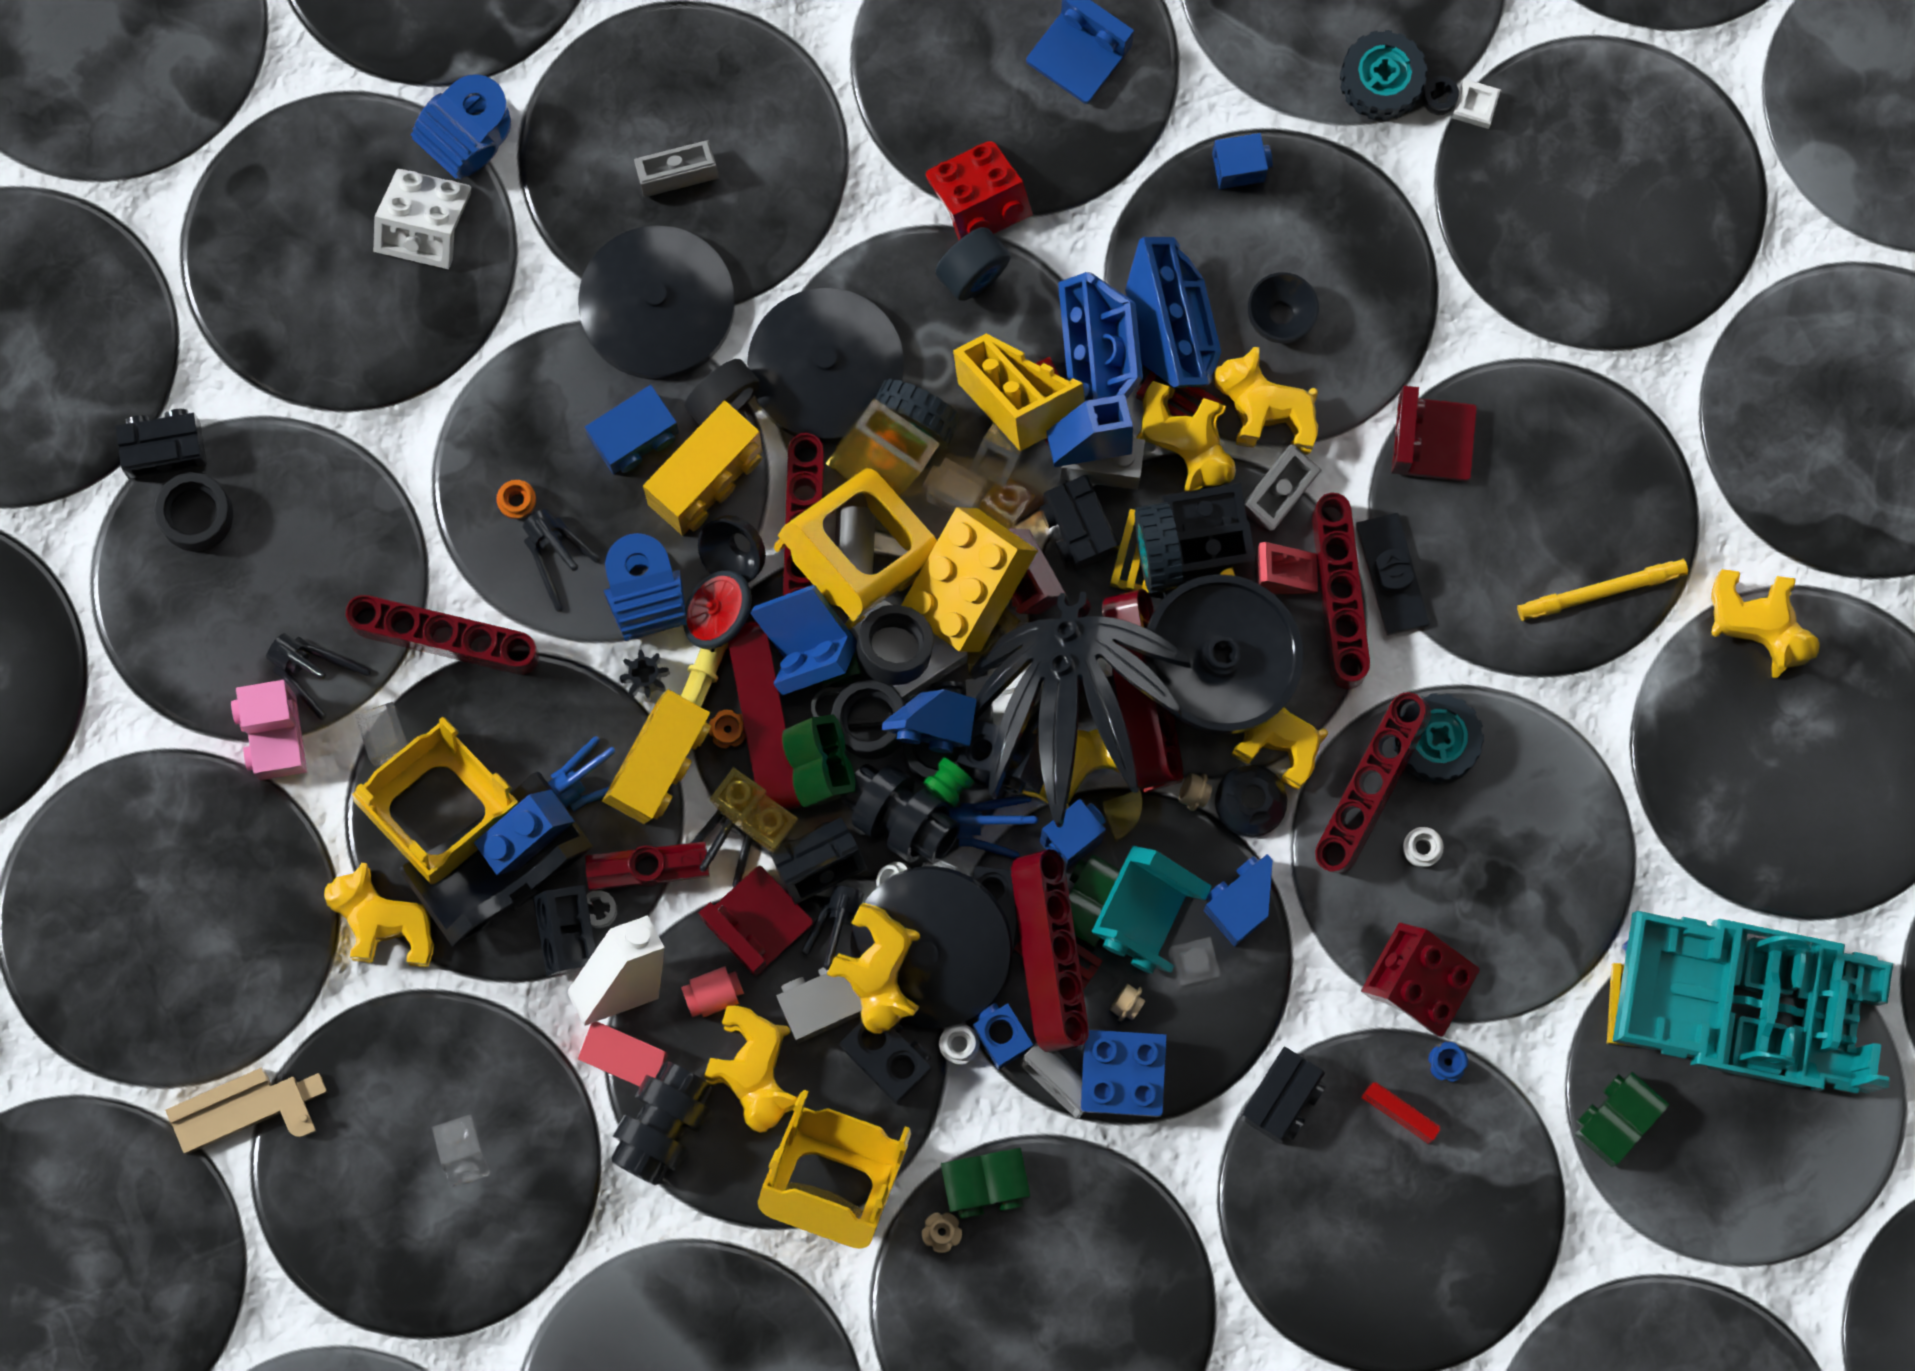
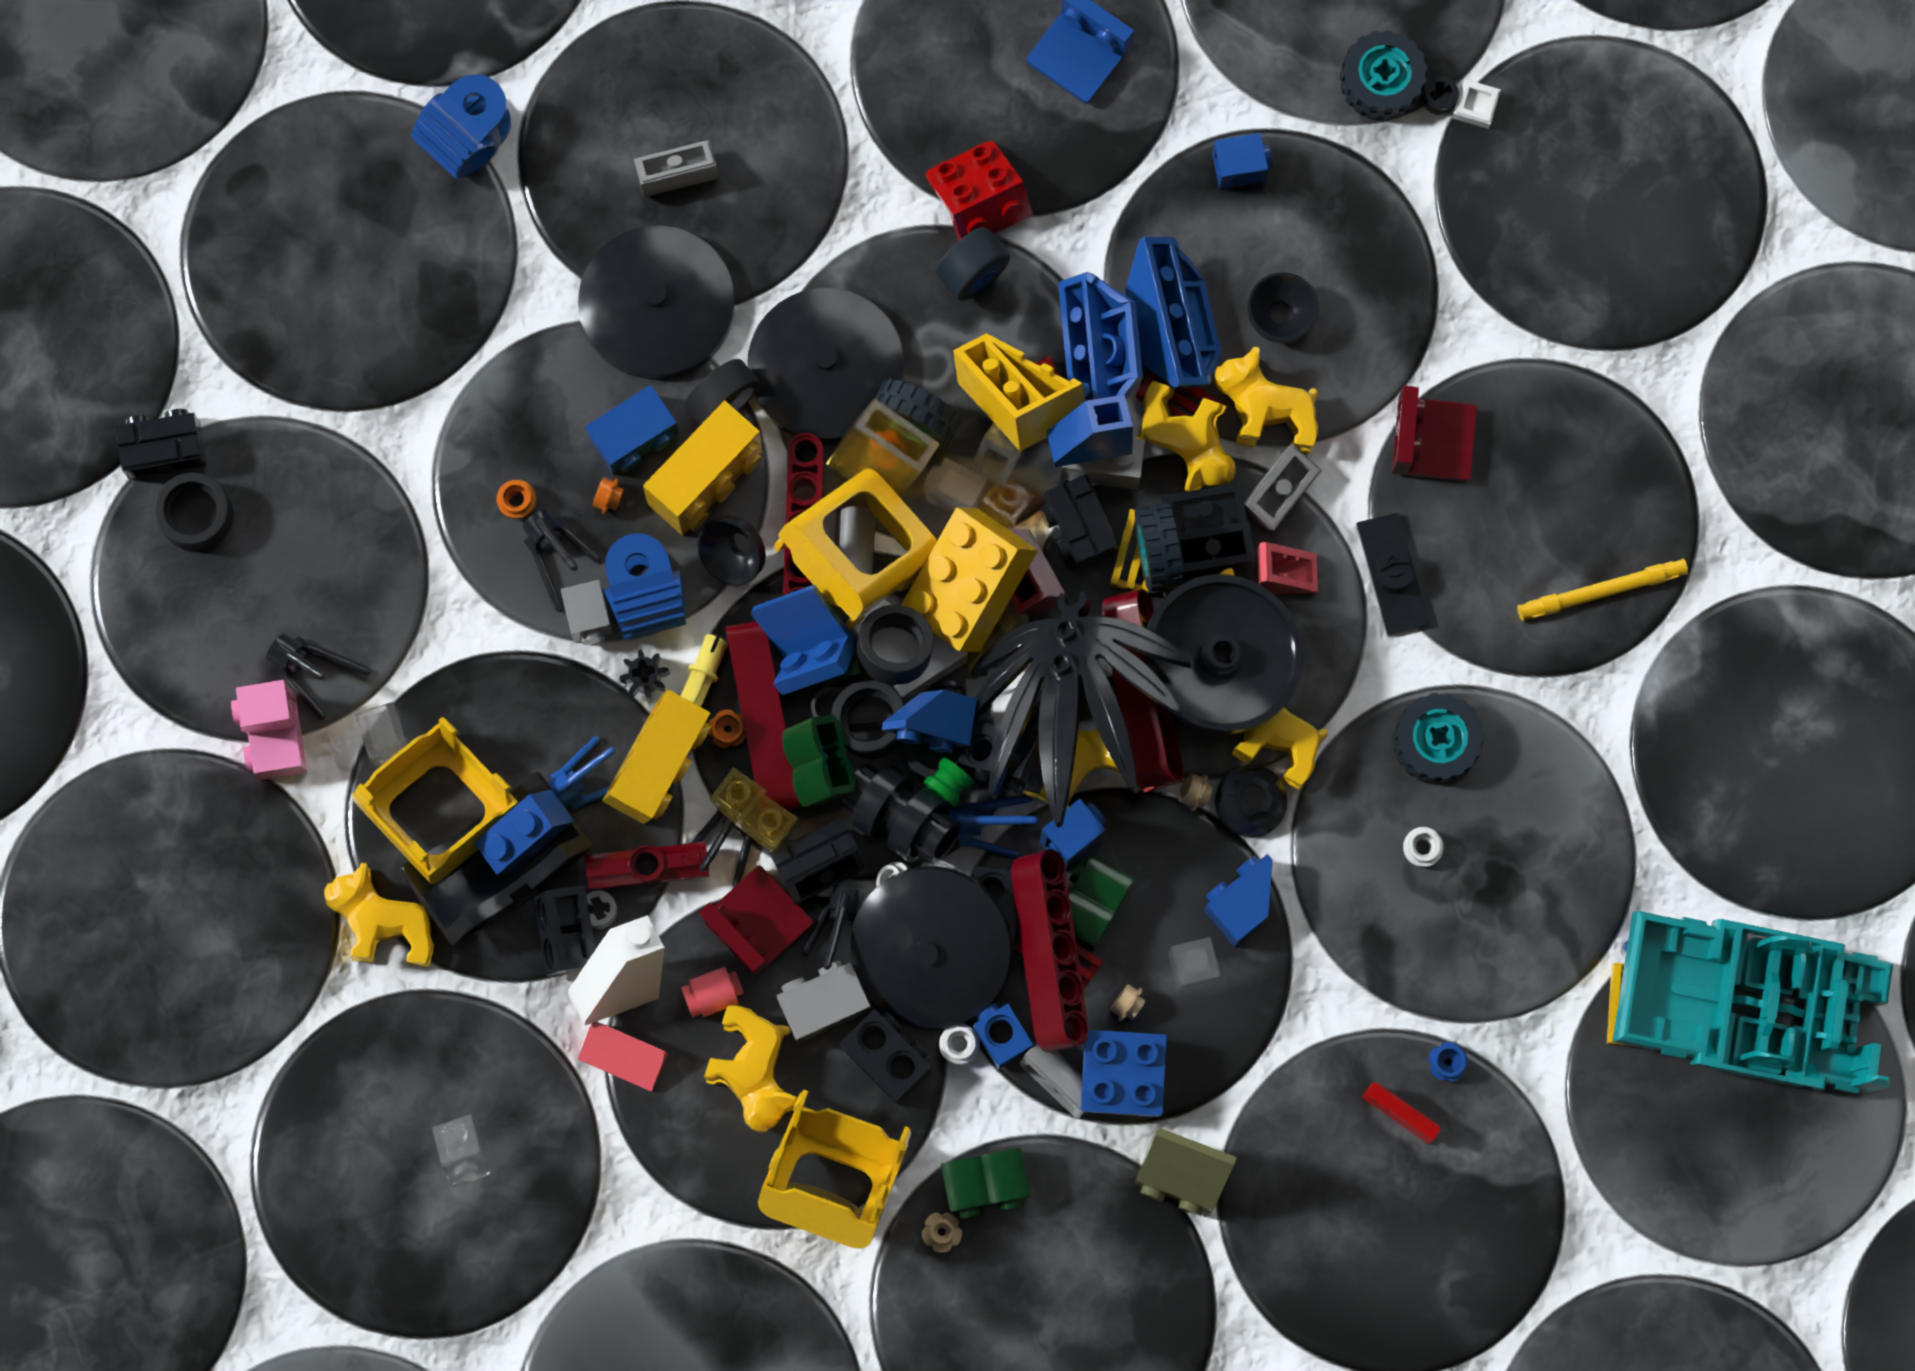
(242, 1105): tan piece -> none
(420, 218): white bracket -> none
(428, 621): dark red beam -> none
(586, 612): none -> light grey brick
(608, 495): none -> orange plate
(672, 1103): black piece -> none
(717, 609): red wheel -> none
(877, 970): yellow animal -> none
(1123, 813): clear yellow tile -> none
(1145, 906): teal panel -> none
(1184, 1172): none -> olive slope
(1283, 1095): black brick -> none
(1345, 572): dark red beam -> none
(1356, 795): dark red beam -> none
(1421, 977): dark red bracket -> none
(1621, 1118): dark green brick -> none
(1763, 620): yellow animal -> none

